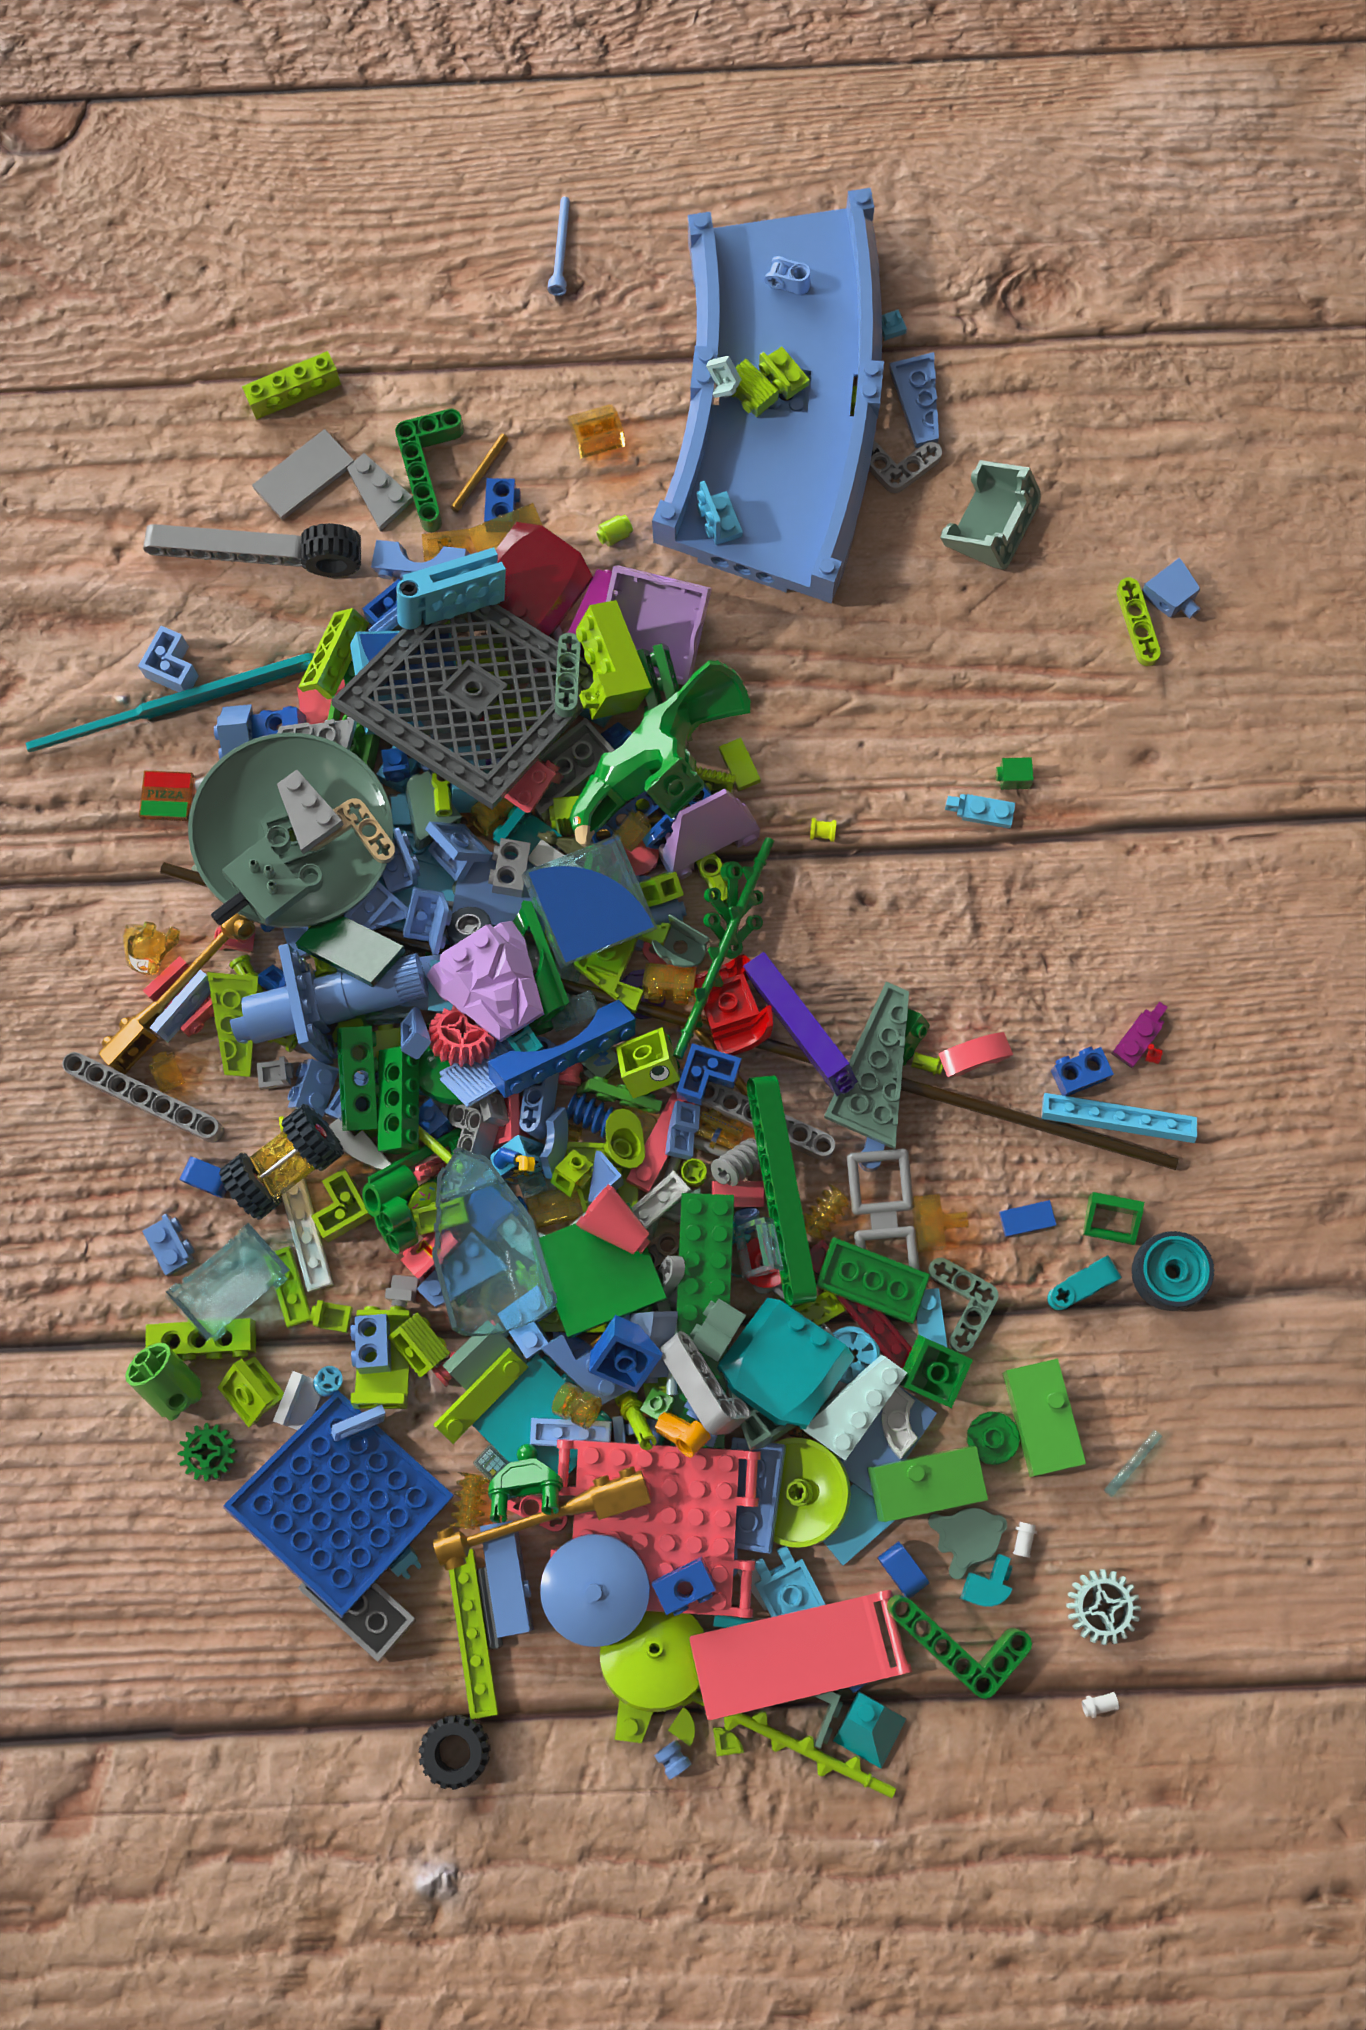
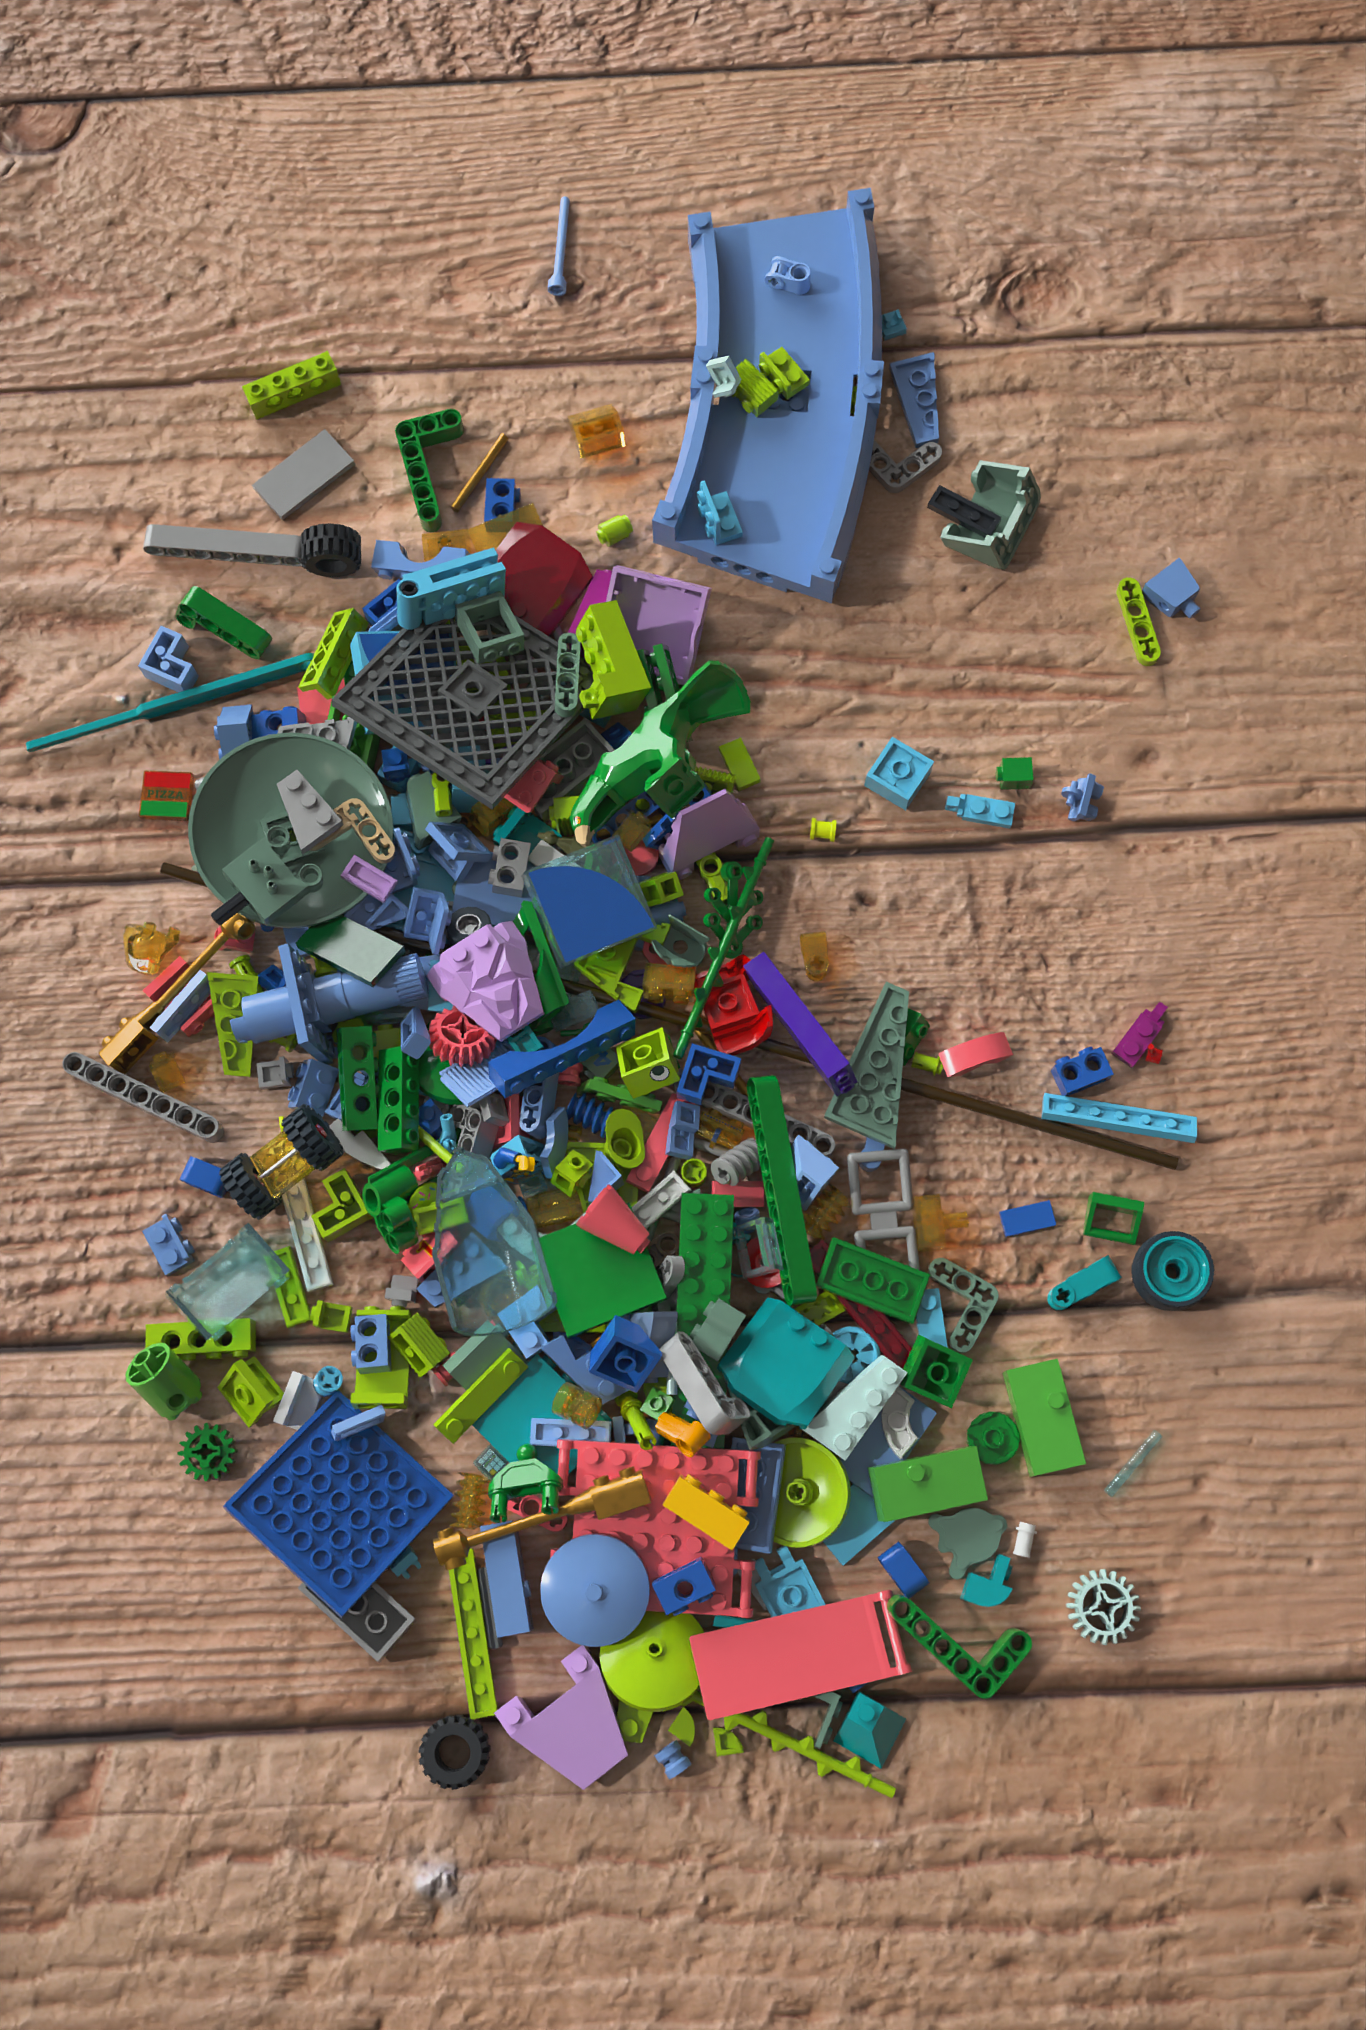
(223, 621): none -> green beam
(369, 878): none -> lavender tile
(379, 491): light grey wing -> none
(448, 1134): none -> medium azure arm
(482, 609): none -> sand green window
(563, 1033): none -> green hand
(577, 1730): none -> lavender wedge
(707, 1511): none -> yellow brick
(811, 1170): none -> light blue slope
(815, 951): none -> clear yellow piece
(898, 773): none -> medium azure container
(964, 512): none -> black plate
(1079, 796): none -> medium blue hips
(1100, 1704): white pin -> none

